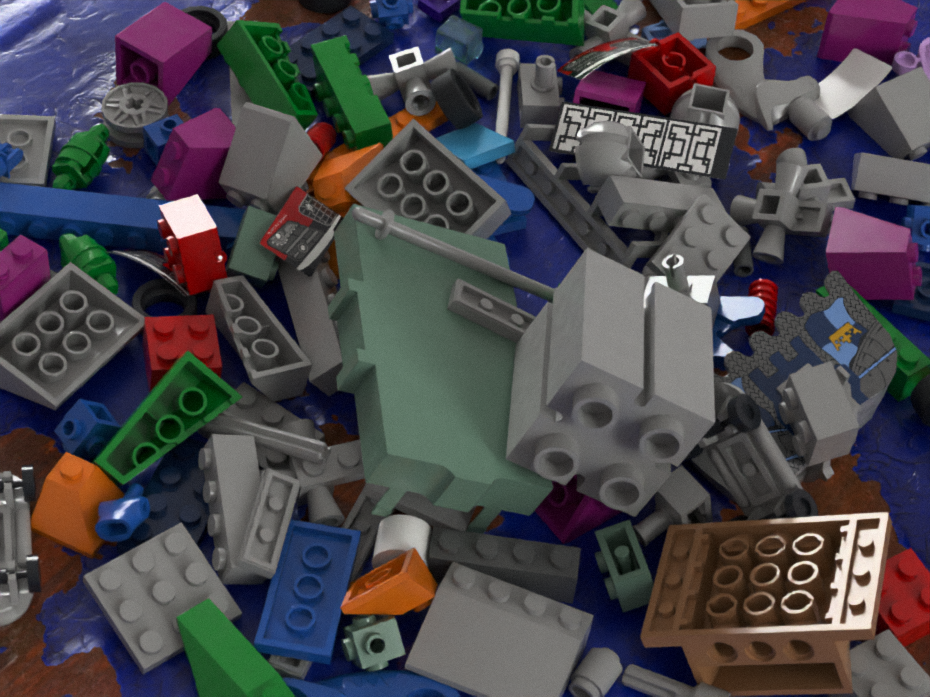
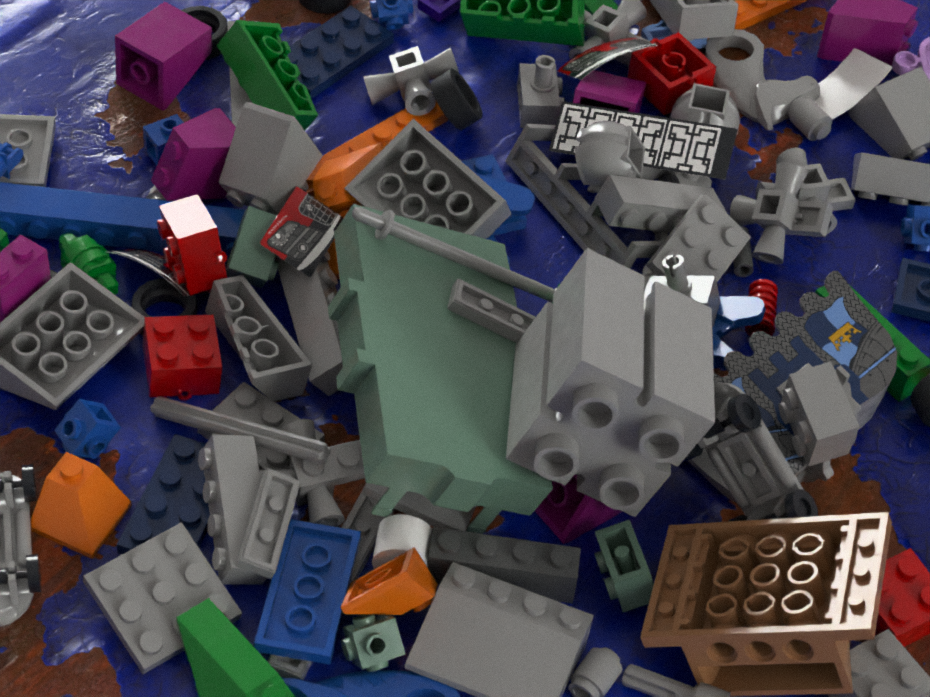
(81, 158): green piece -> none
(122, 516): blue piece -> none
(131, 108): light grey wheel -> none
(167, 416): green wedge -> none
(323, 137): red piece -> none
(348, 95): green wedge -> none
(462, 37): clear light blue brick -> none
(477, 82): dark grey axle -> none
(477, 145): dark azure tile -> none
(507, 65): white piece -> none
(677, 502): light grey brick -> none
(873, 256): magenta slope -> none

